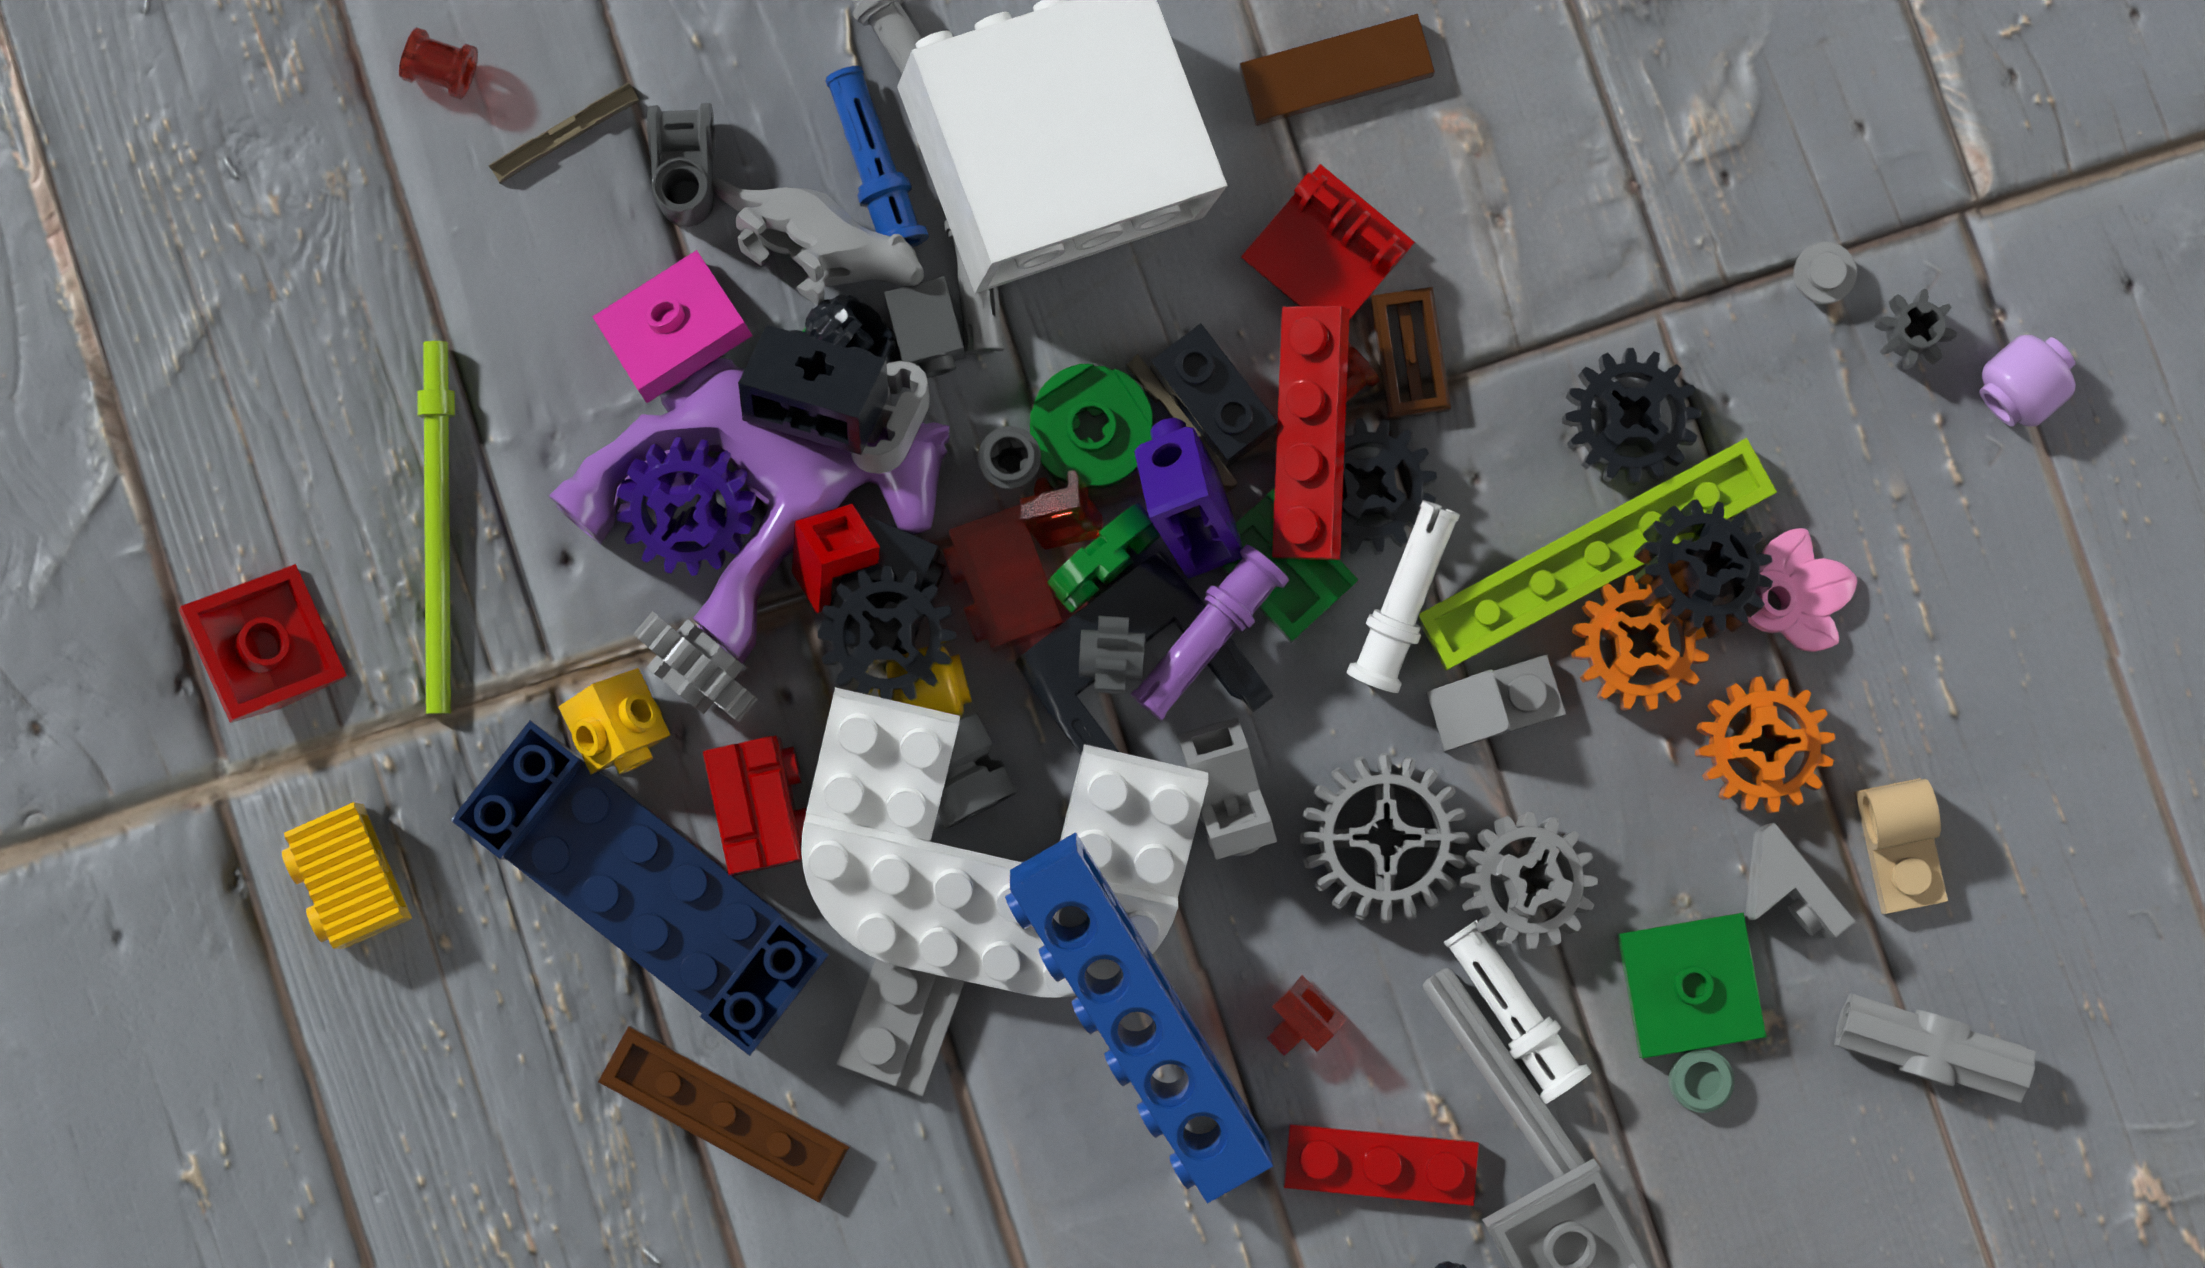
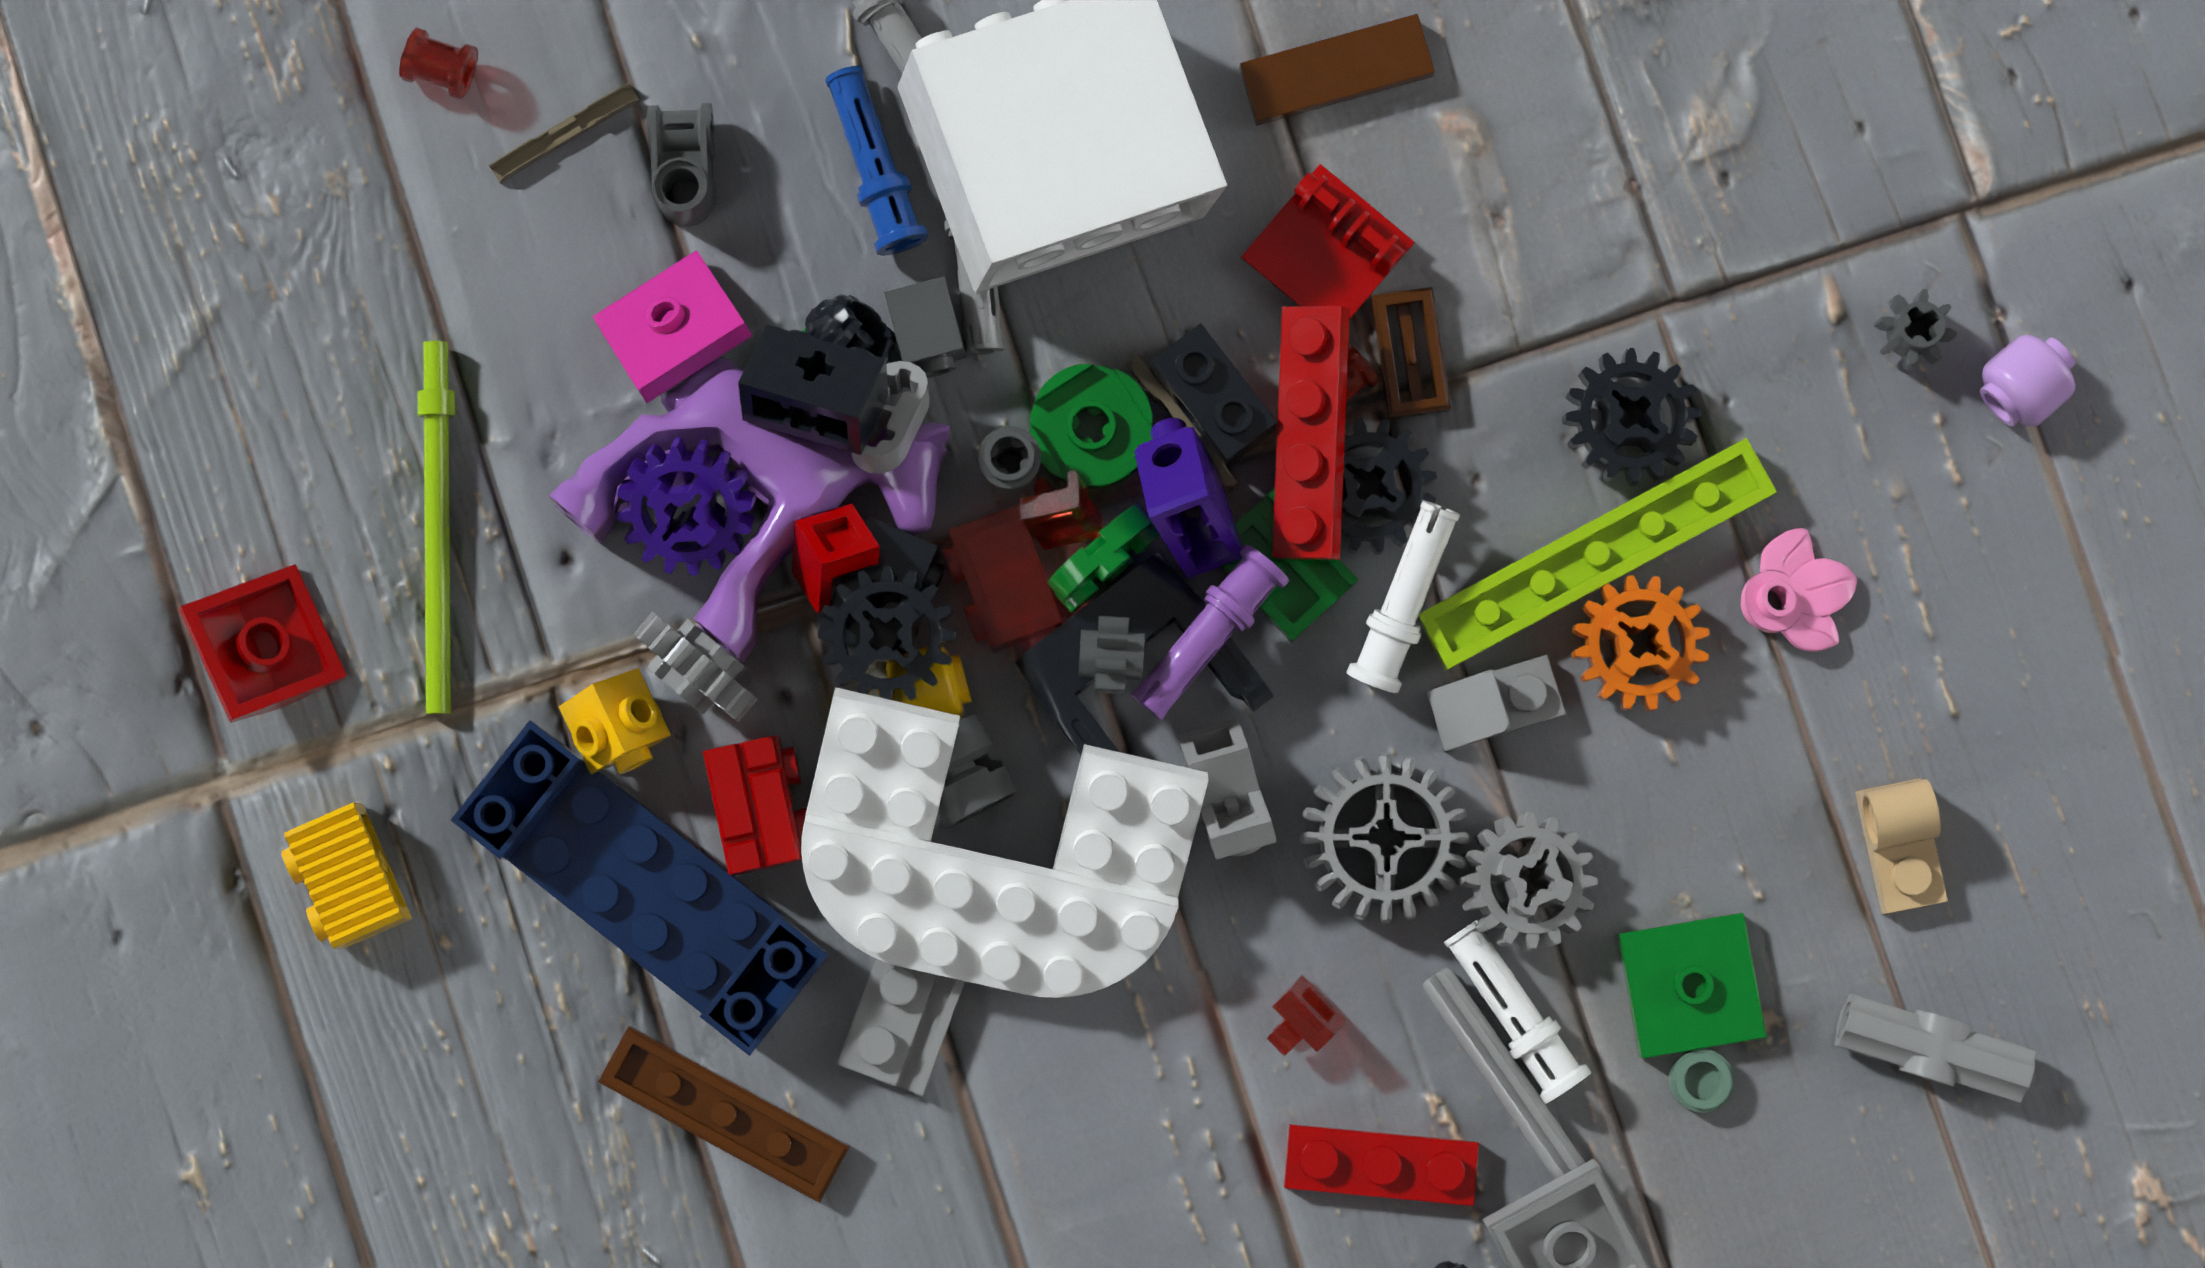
(818, 238): light grey animal -> none
(1069, 877): blue brick -> none
(1697, 571): black gear -> none
(1763, 715): orange gear -> none
(1782, 870): light grey slope -> none
(1825, 273): light grey plate -> none

